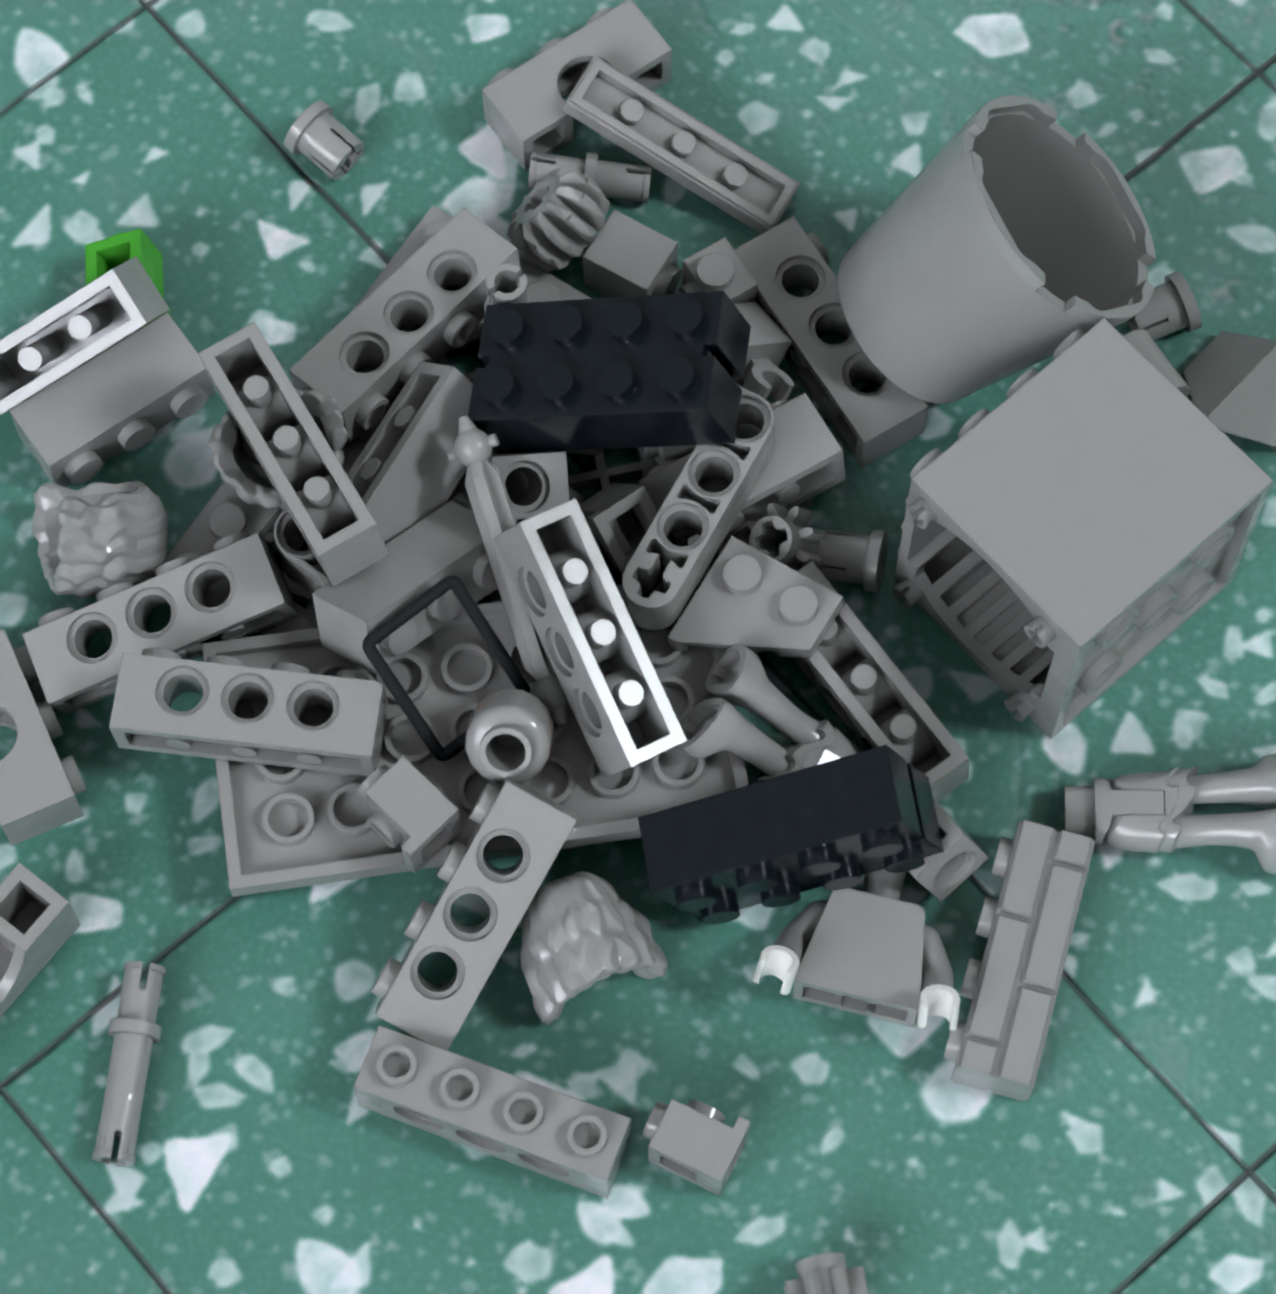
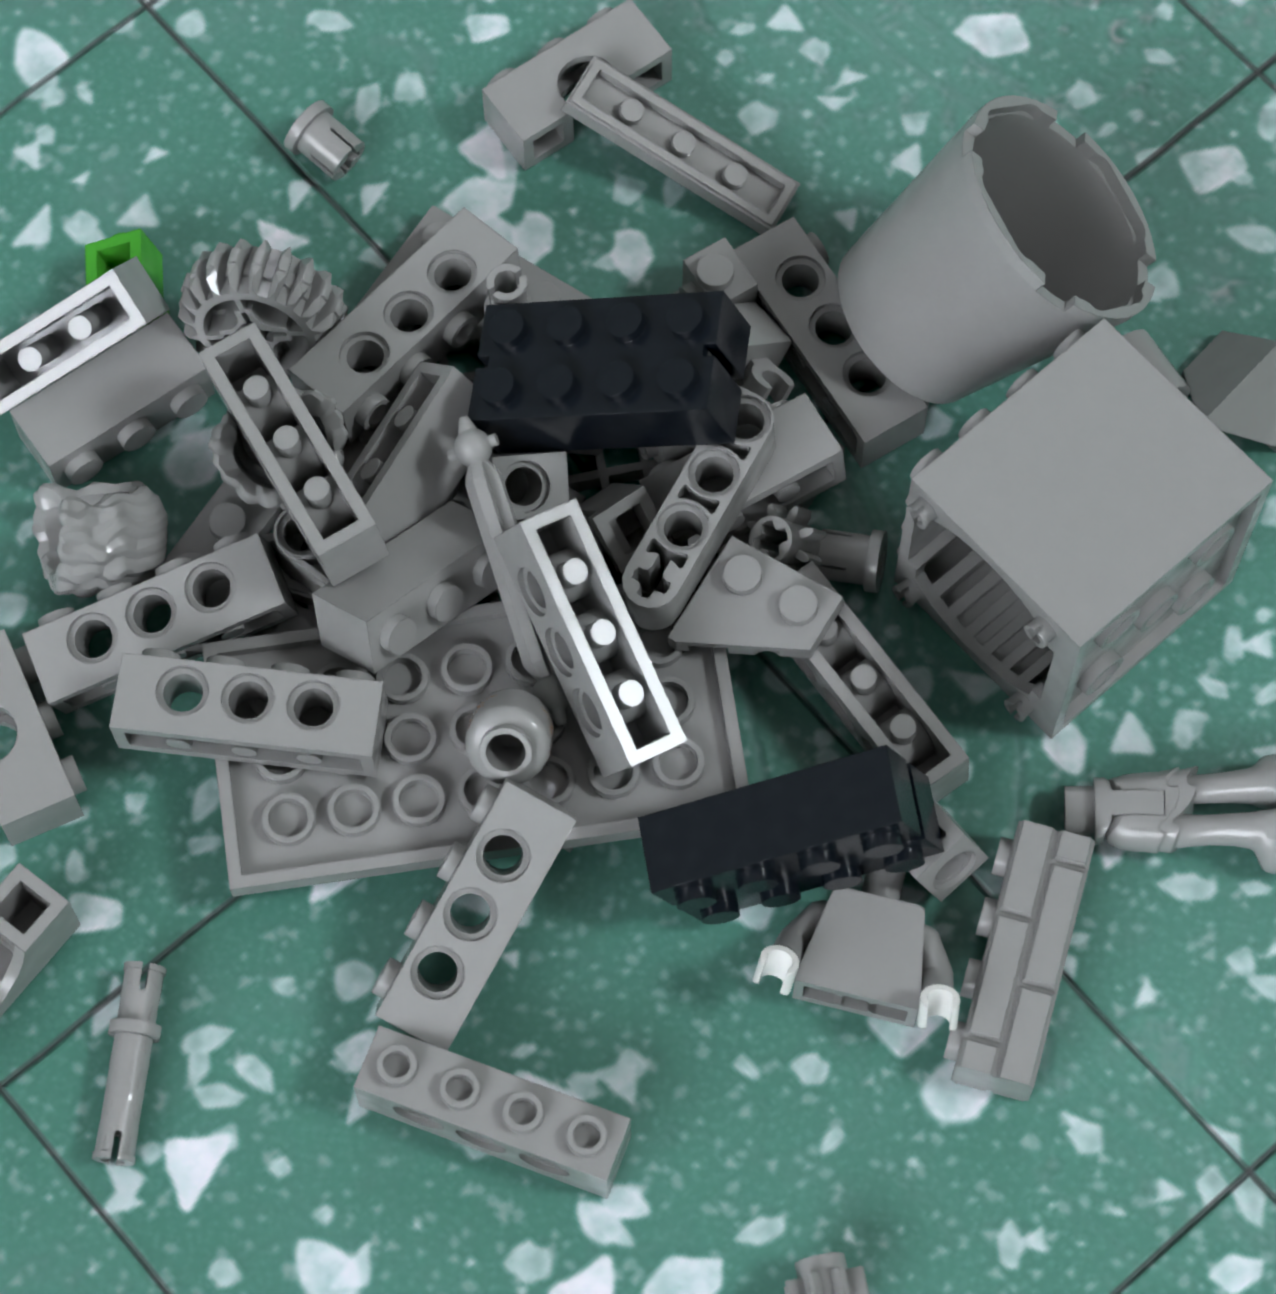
(262, 286): none -> light grey gear
(394, 686): black piece -> none
(409, 811): light grey brick -> none
(558, 218): light grey gear -> none
(580, 935): light grey hair -> none
(613, 178): light grey pin -> none
(630, 260): light grey brick -> none
(695, 1142): light grey brick -> none
(718, 726): light grey piece -> none
(1169, 309): light grey bush -> none

